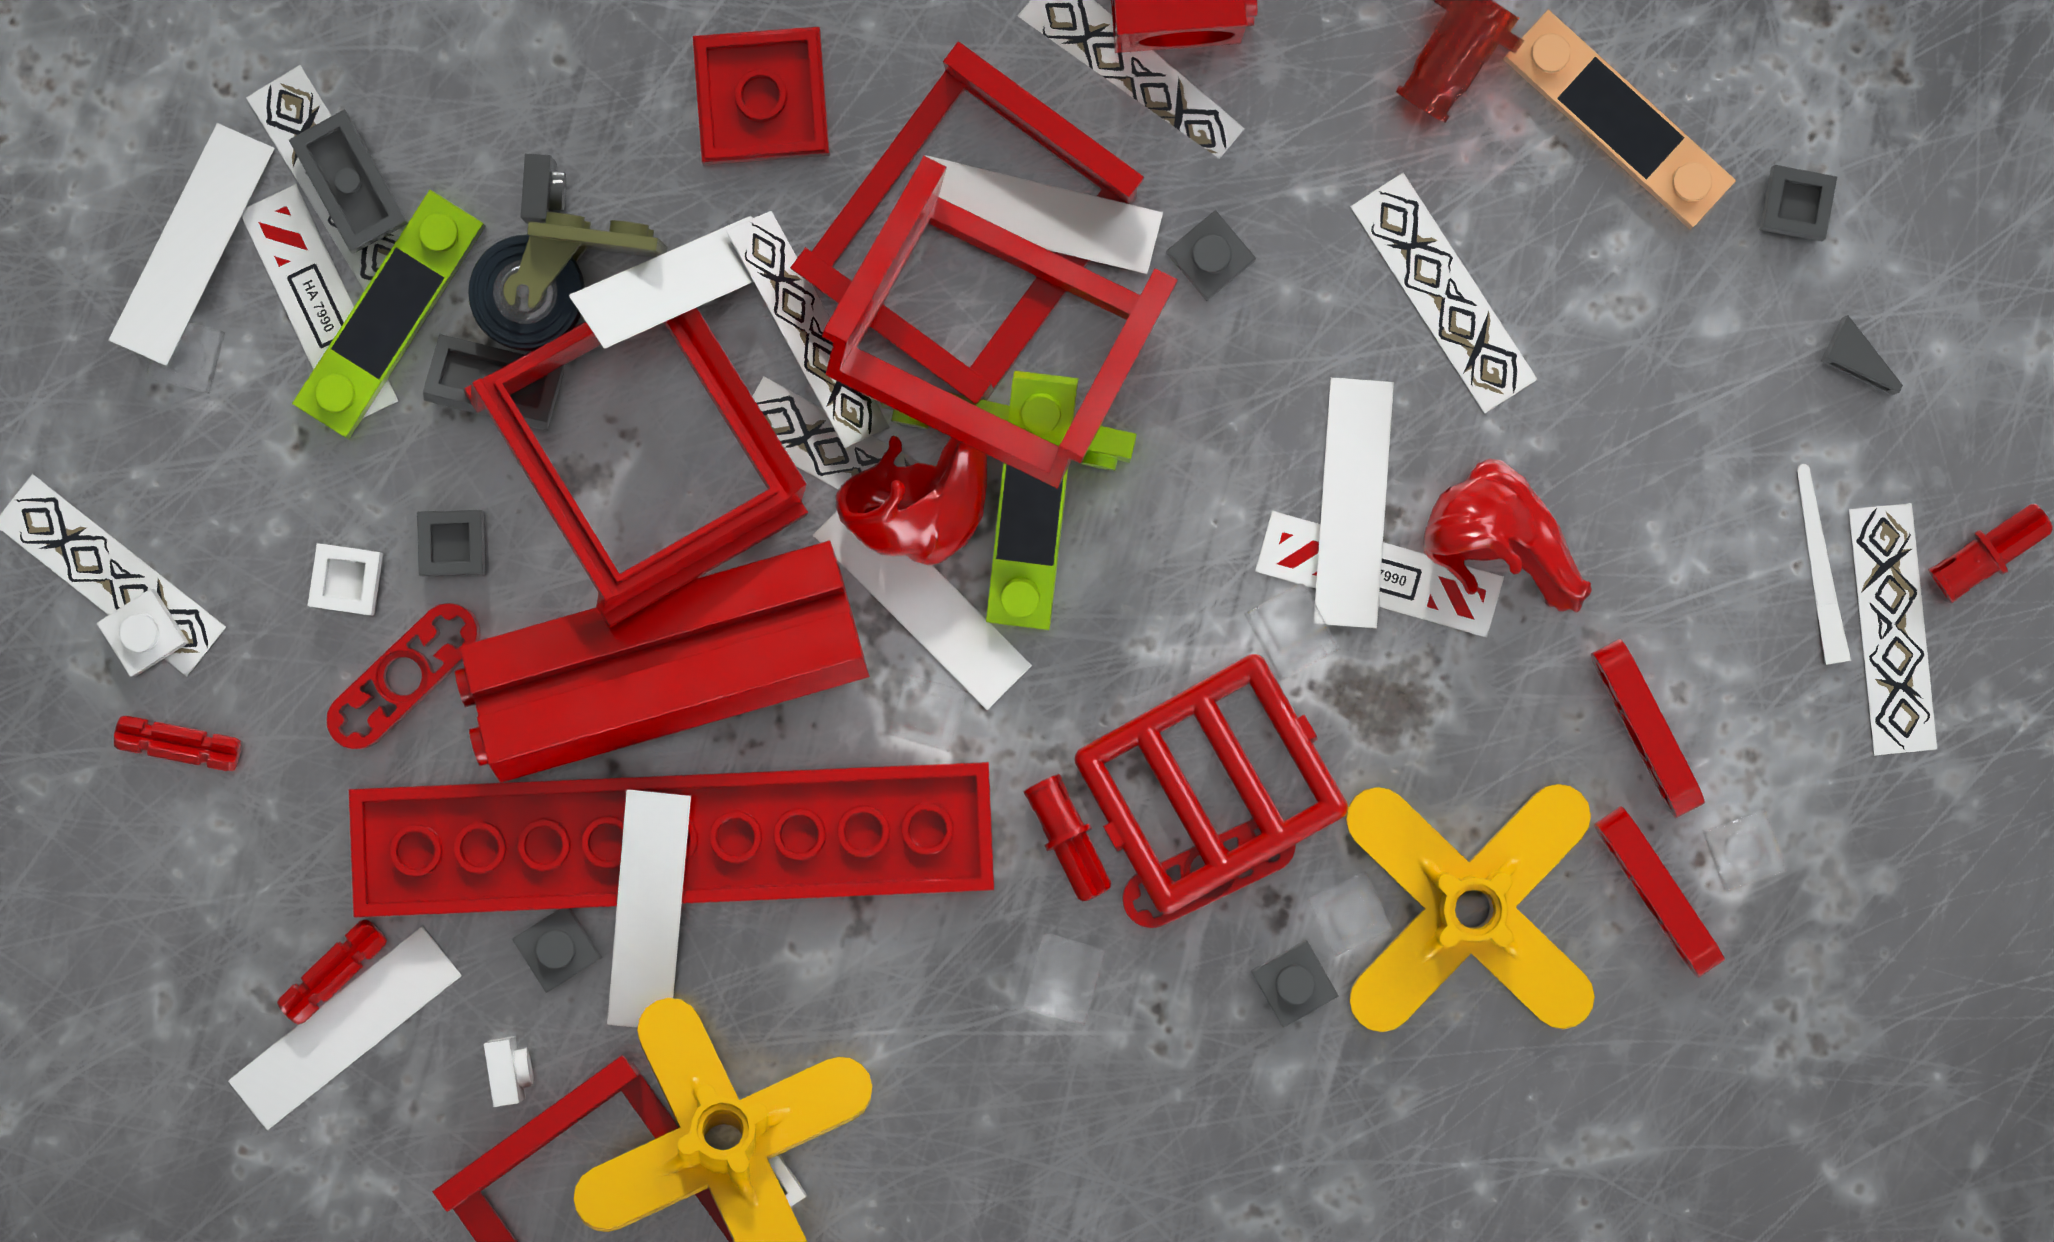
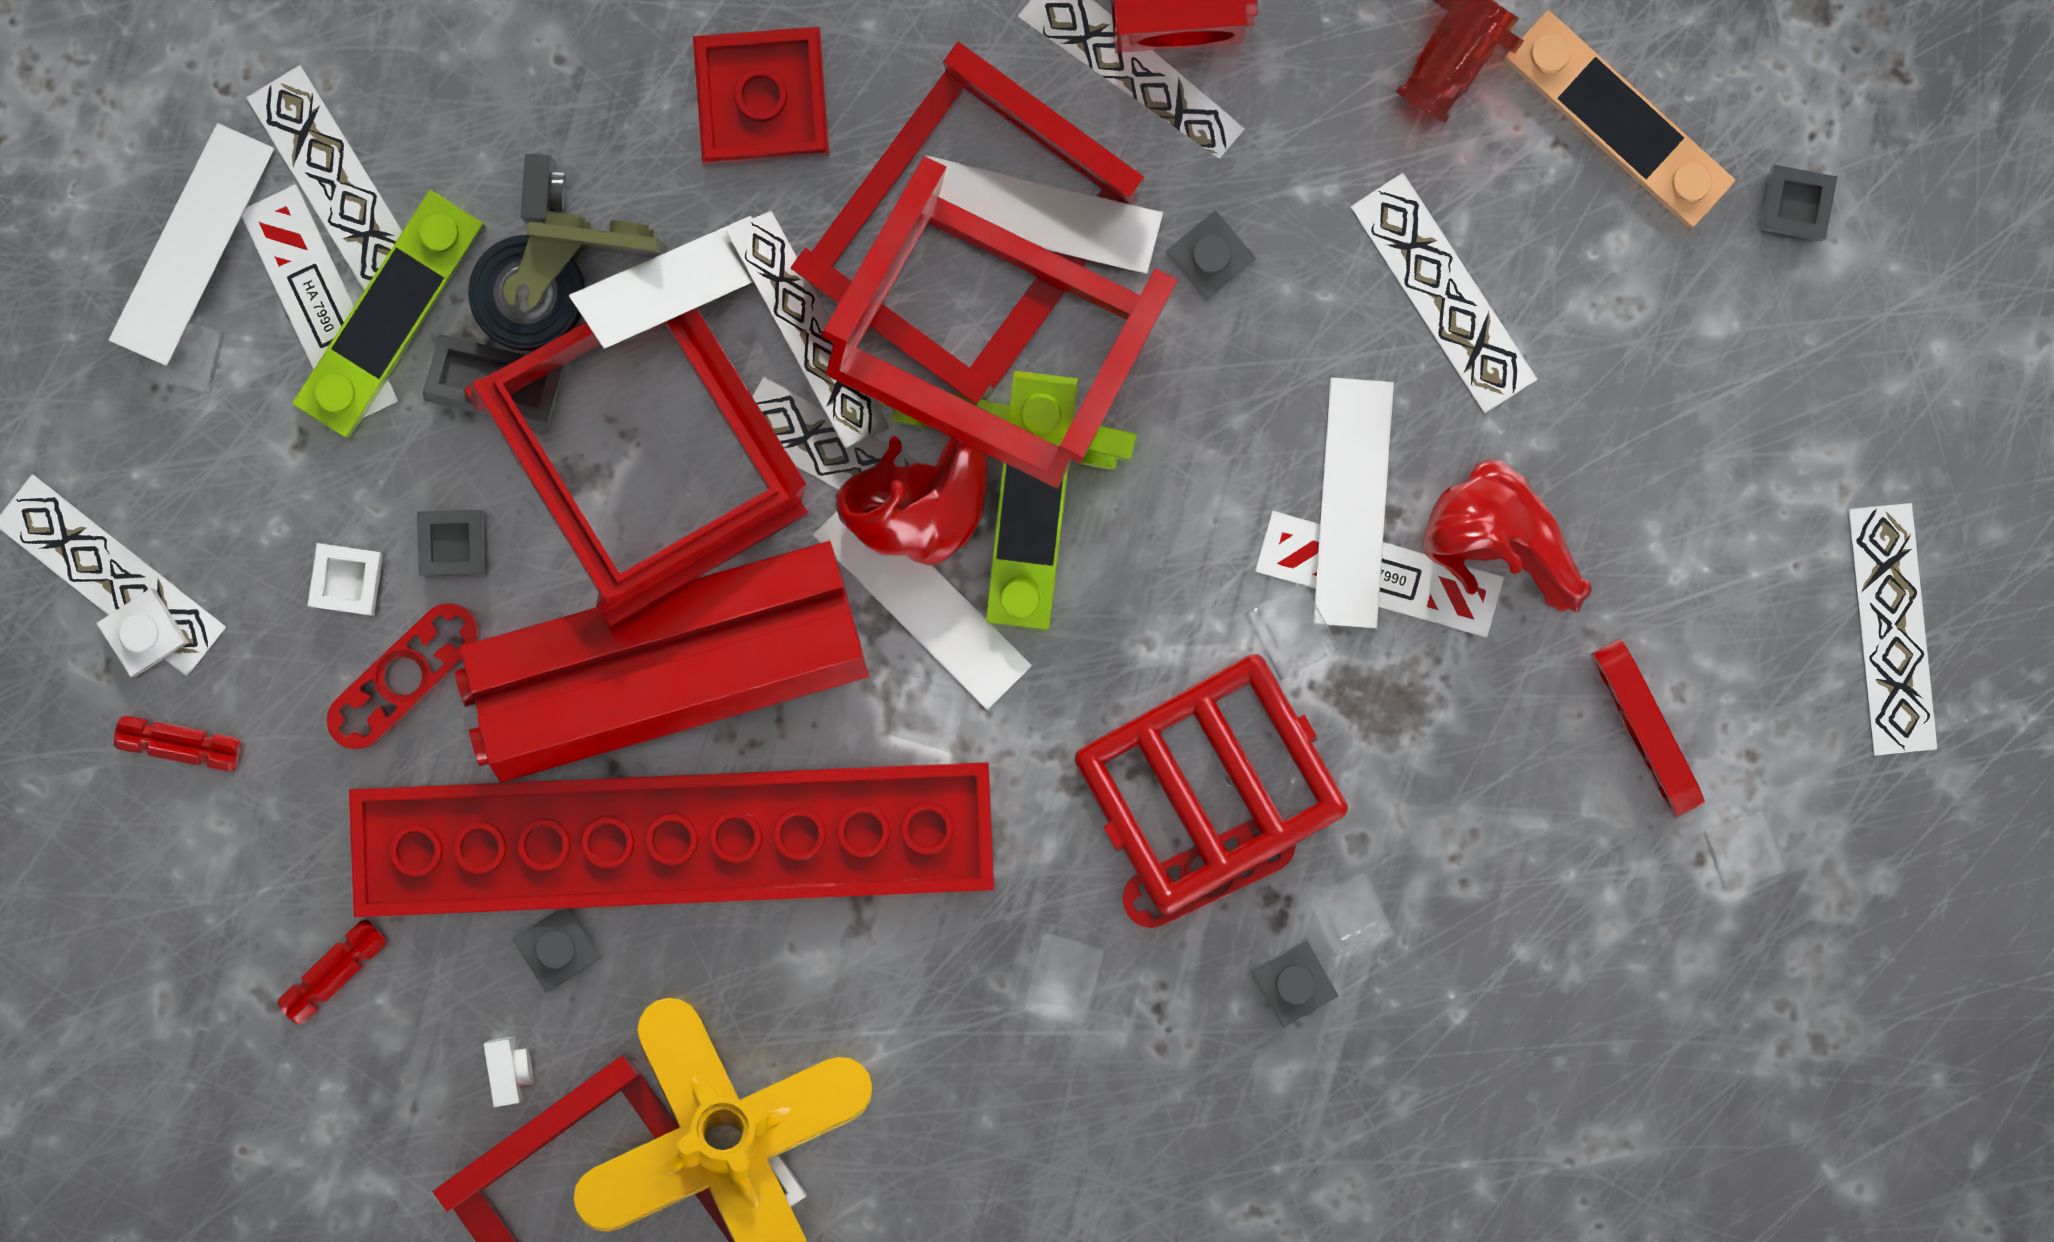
(344, 1028): white sticker -> none
(348, 181): dark grey plate -> none
(648, 903): white sticker -> none
(1068, 837): red axle -> none
(1436, 878): yellow piece -> none
(1659, 891): red beam -> none
(1828, 611): white sticker -> none
(1857, 357): dark grey piece -> none
(1991, 552): red axle -> none

